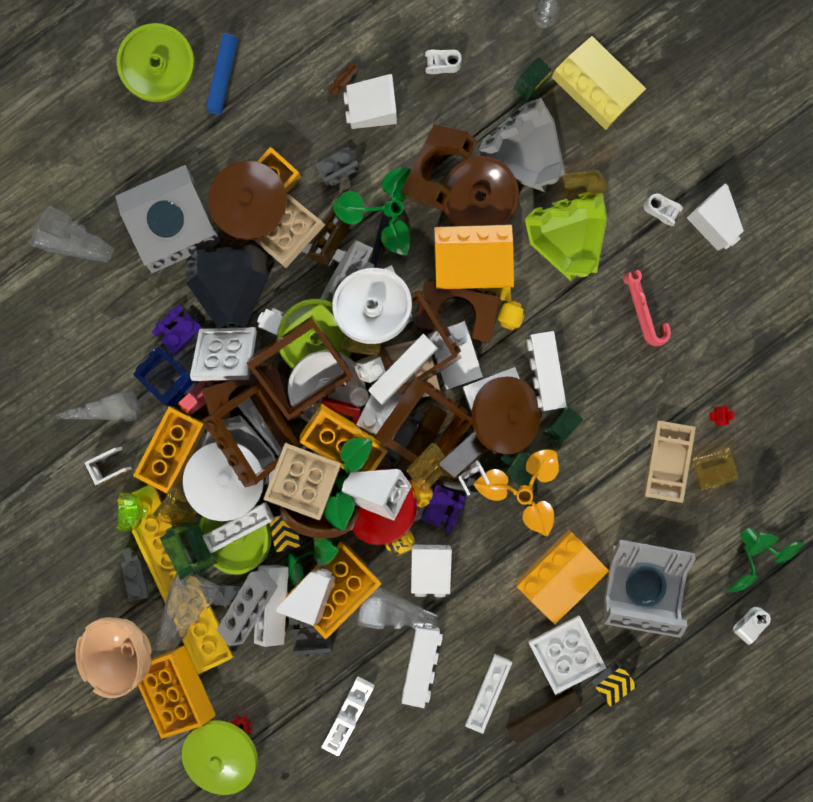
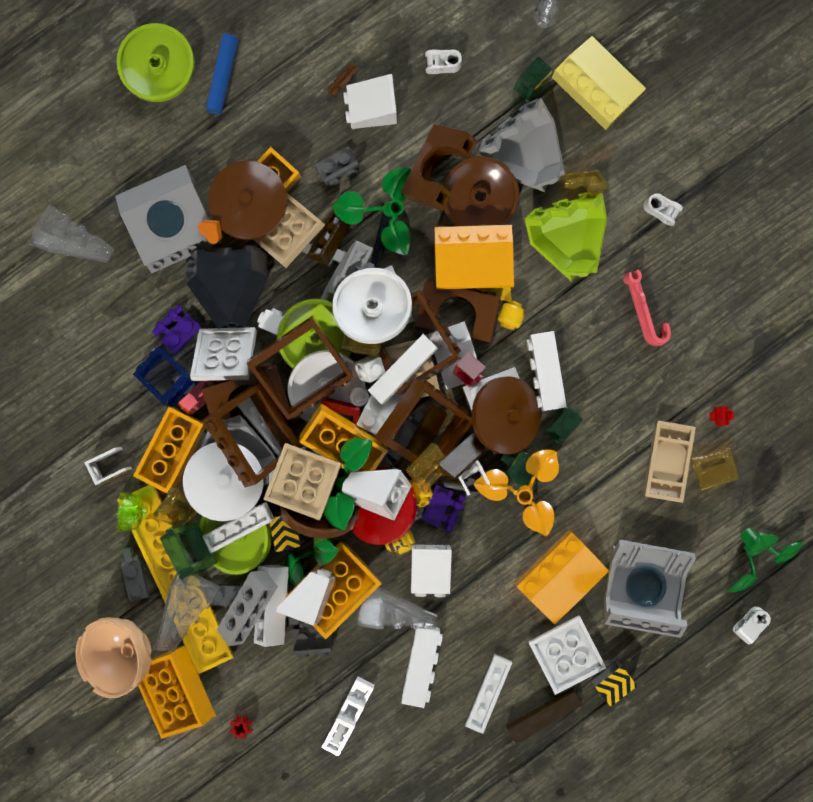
(114, 407): clear wedge -> none
(211, 230): none -> orange tile
(220, 757): lime dish -> none
(469, 370): none -> brick
(718, 219): white slope -> none

